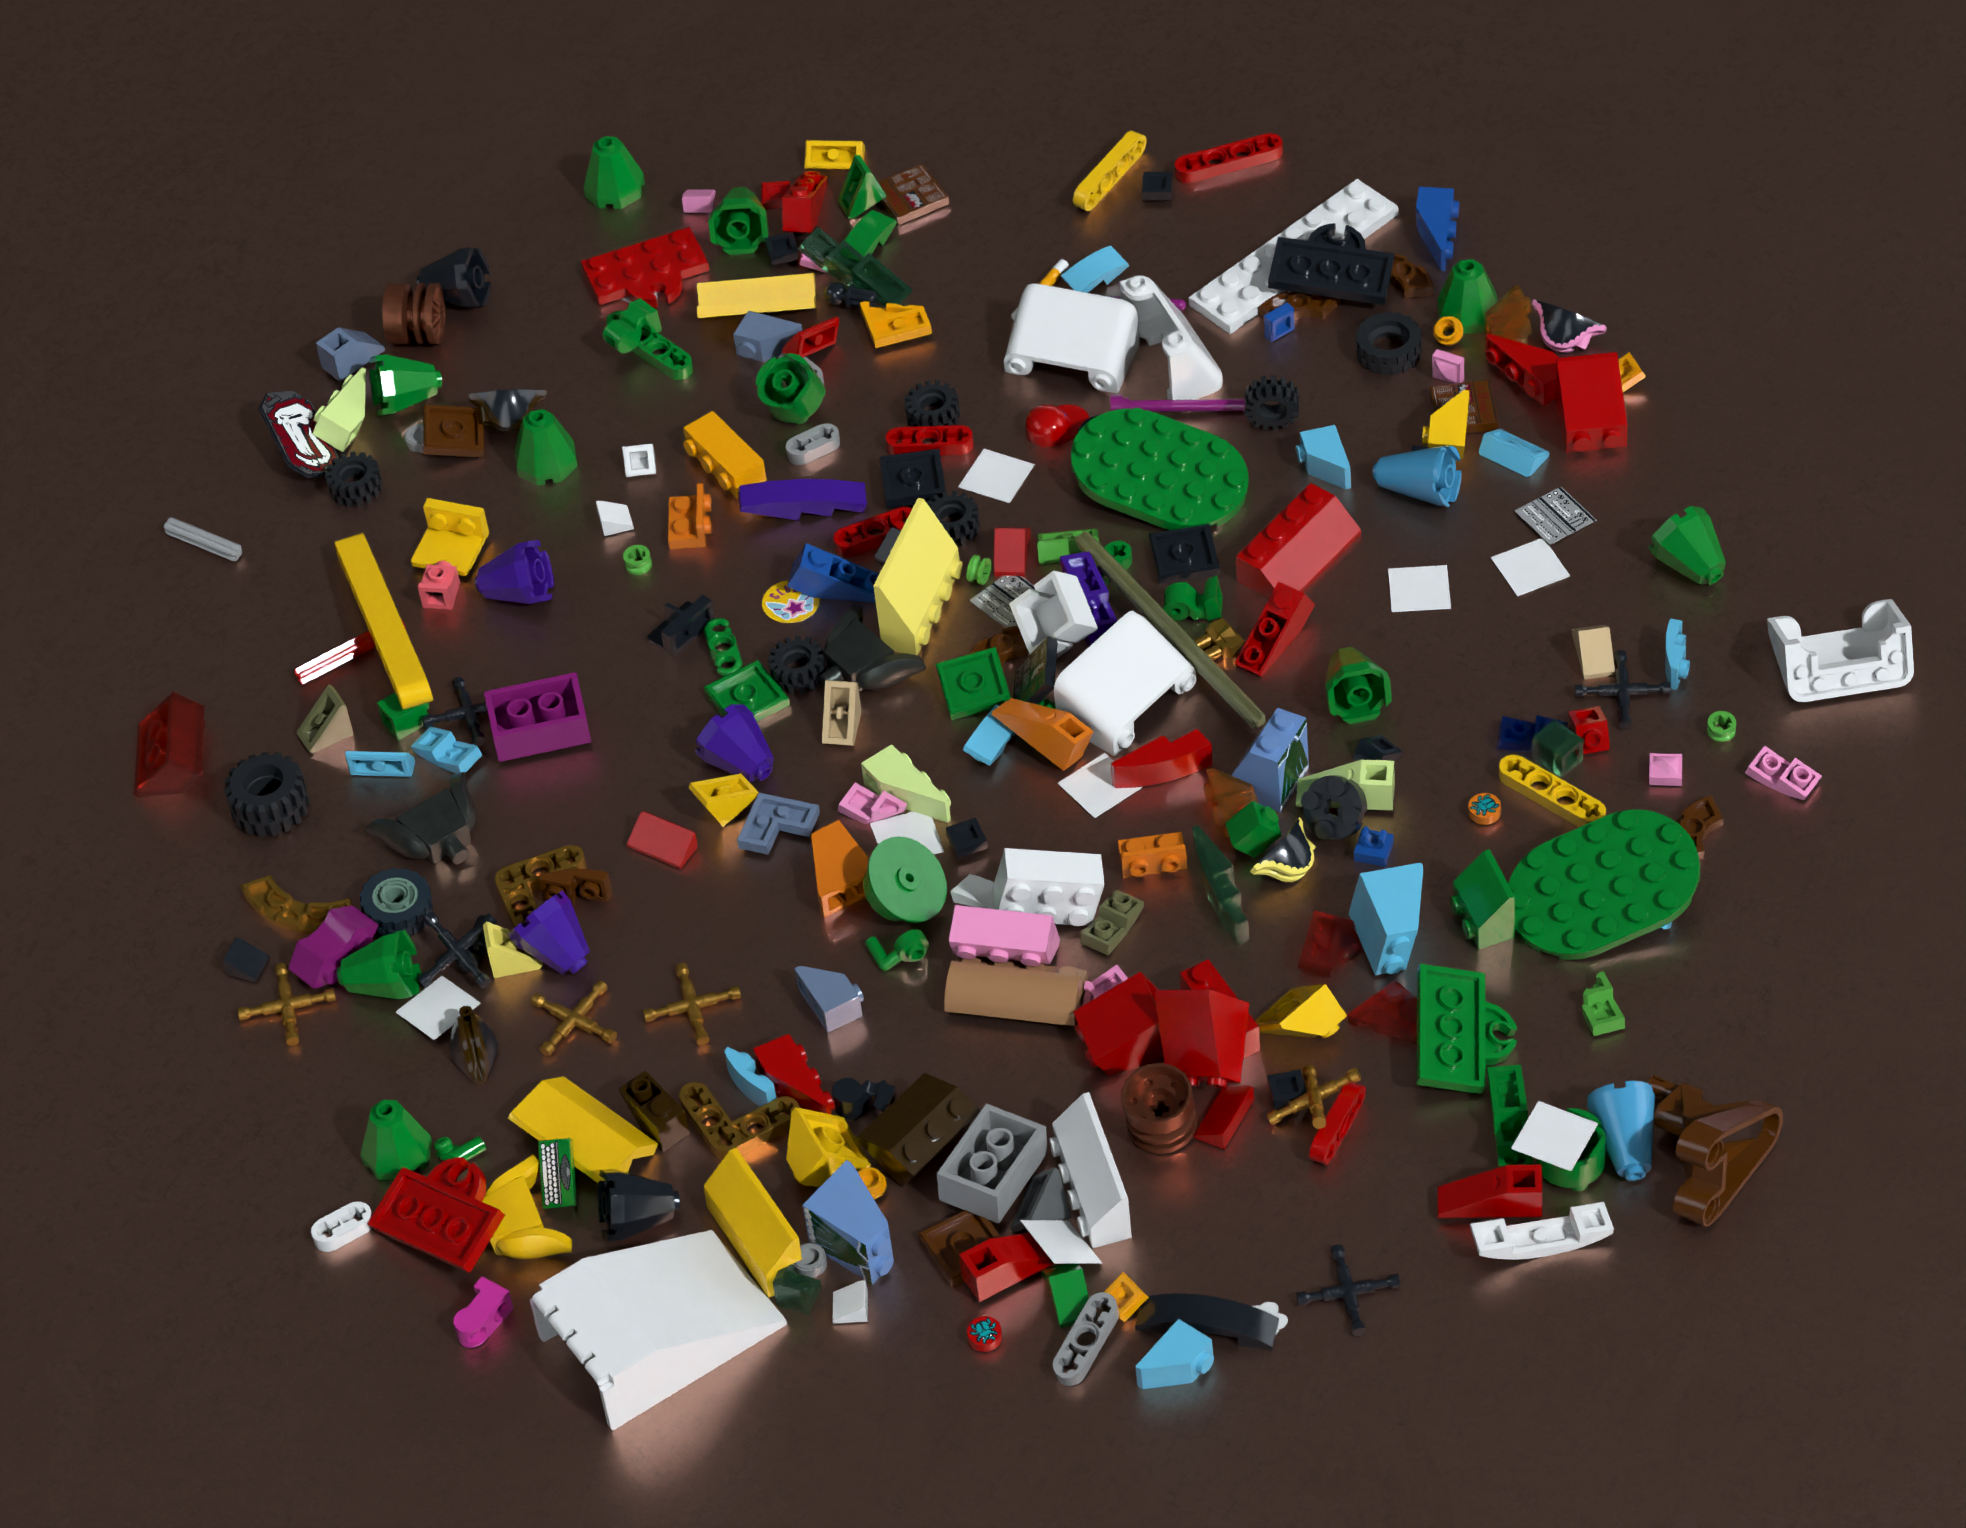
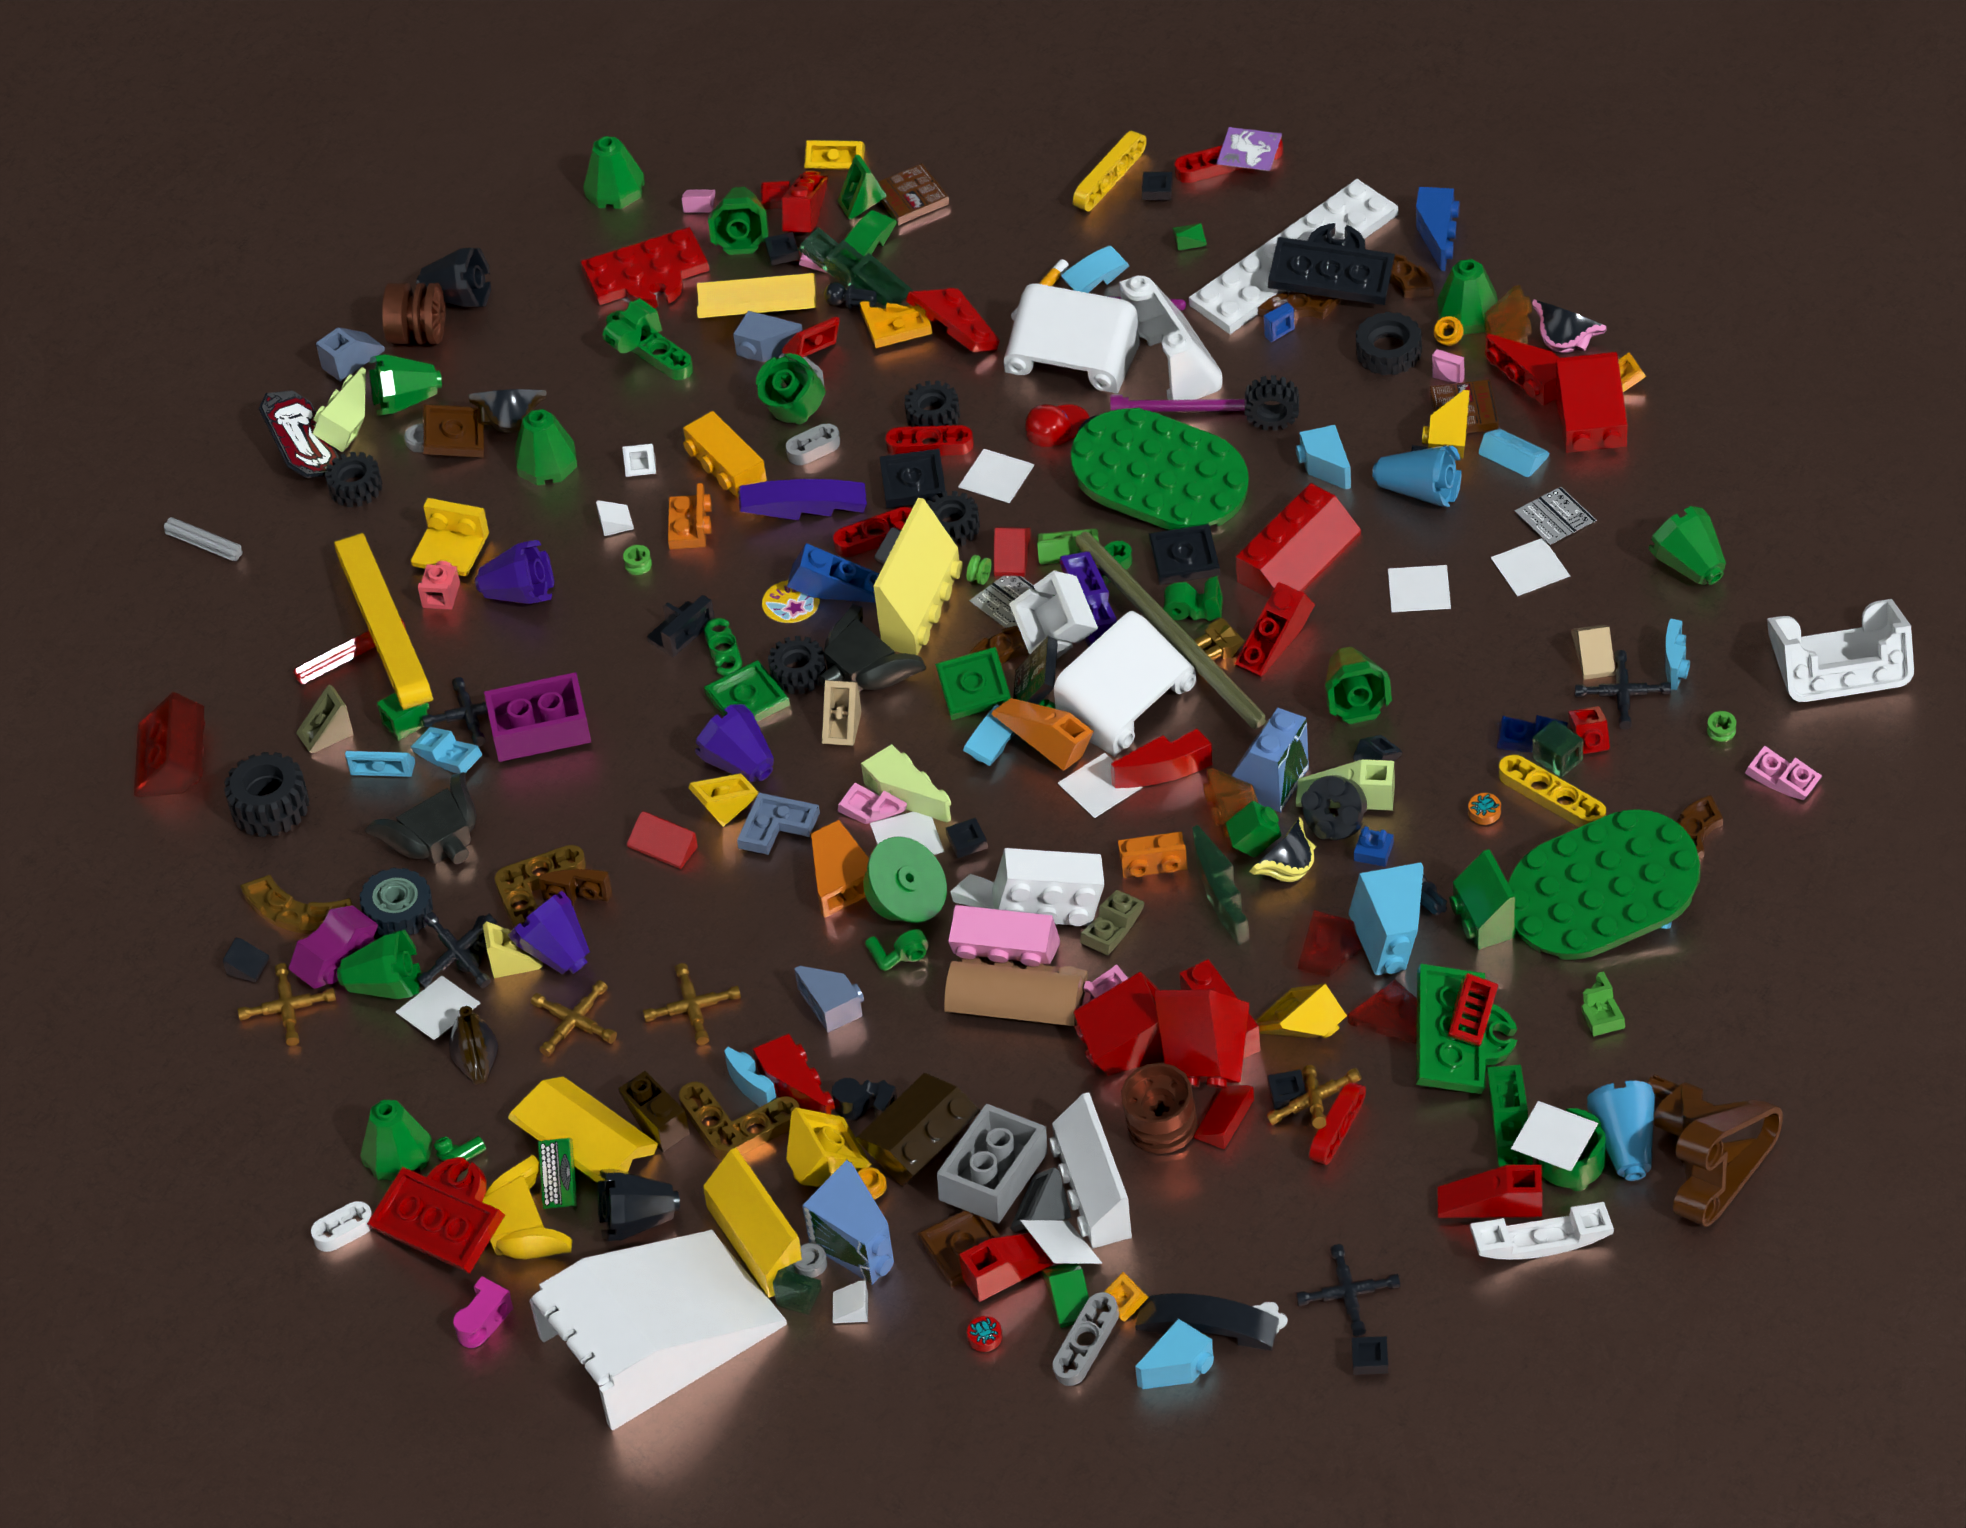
(958, 315): none -> red wing
(1189, 236): none -> green slope
(1249, 148): none -> medium lavender sticker
(1370, 1355): none -> black plate
(1431, 898): none -> black axle
(1481, 987): none -> red slope
(1665, 769): bright pink tile -> none

